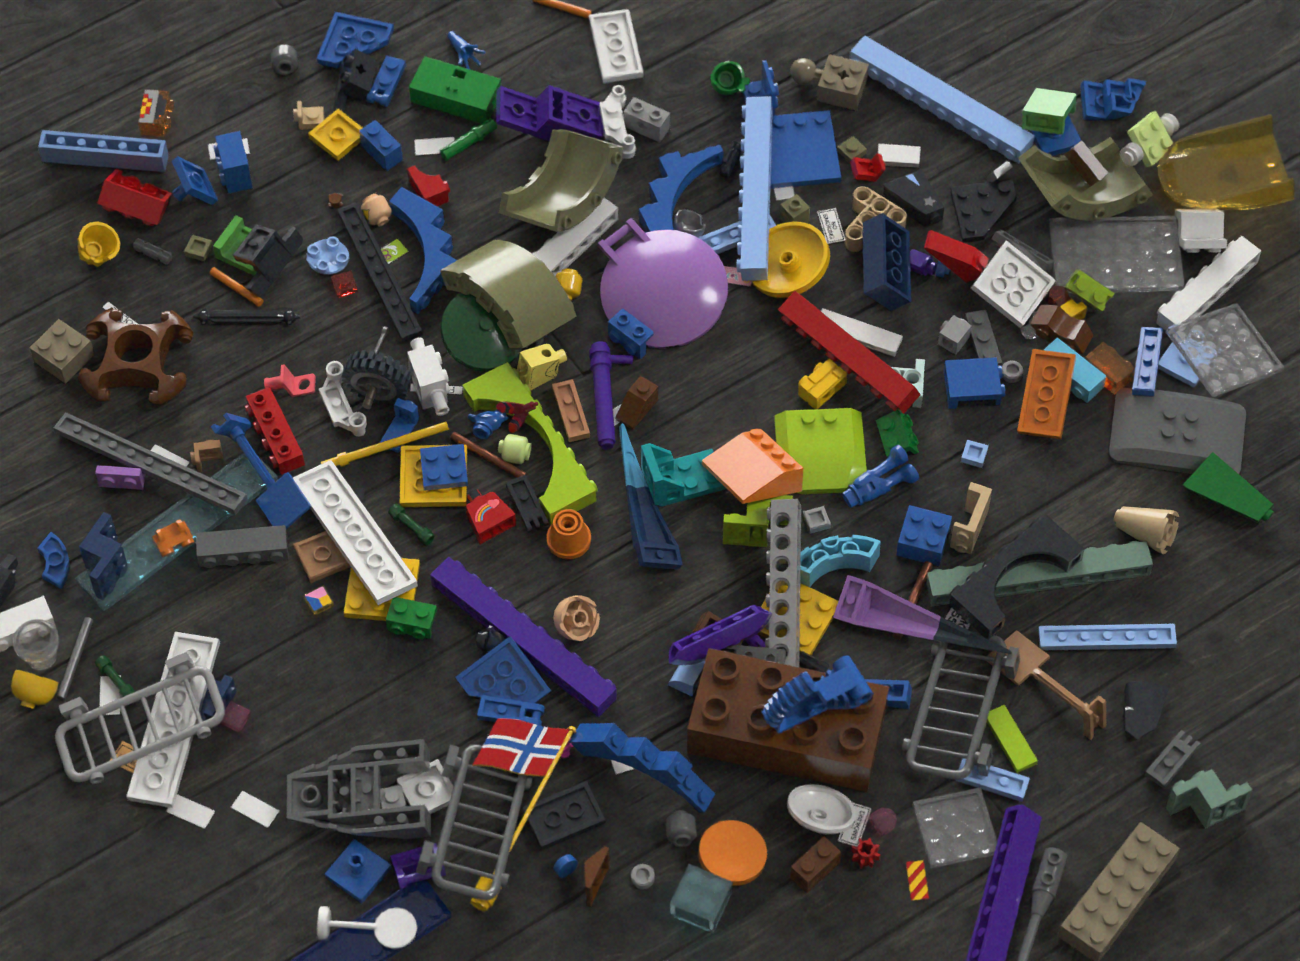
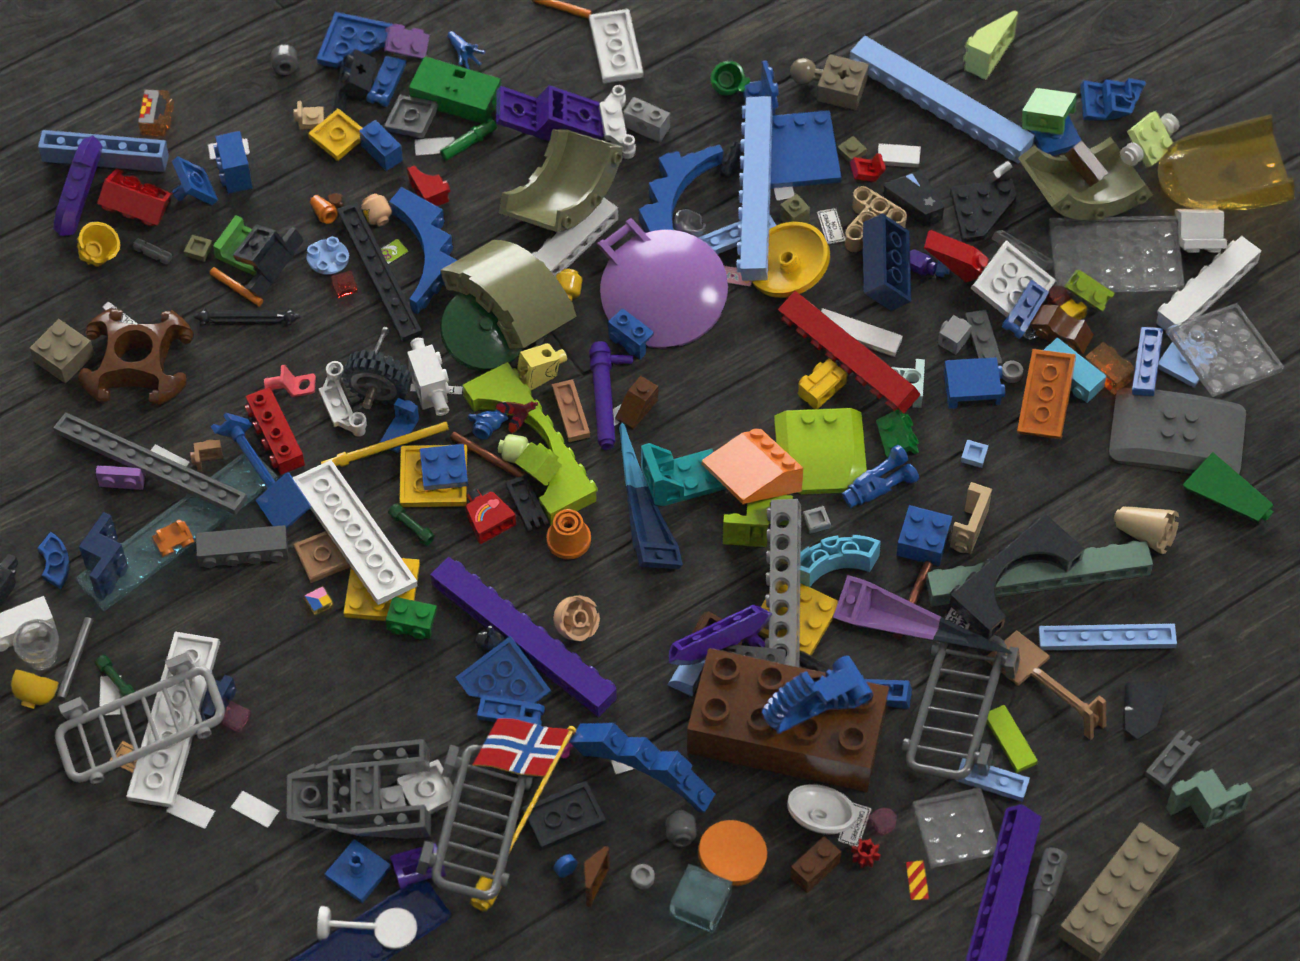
(77, 186): none -> dark purple brick
(324, 210): none -> orange cone
(406, 42): none -> medium lavender bracket
(411, 116): none -> dark grey plate
(539, 462): none -> lime brick
(989, 45): none -> yellowish green slope
(1025, 308): none -> plate

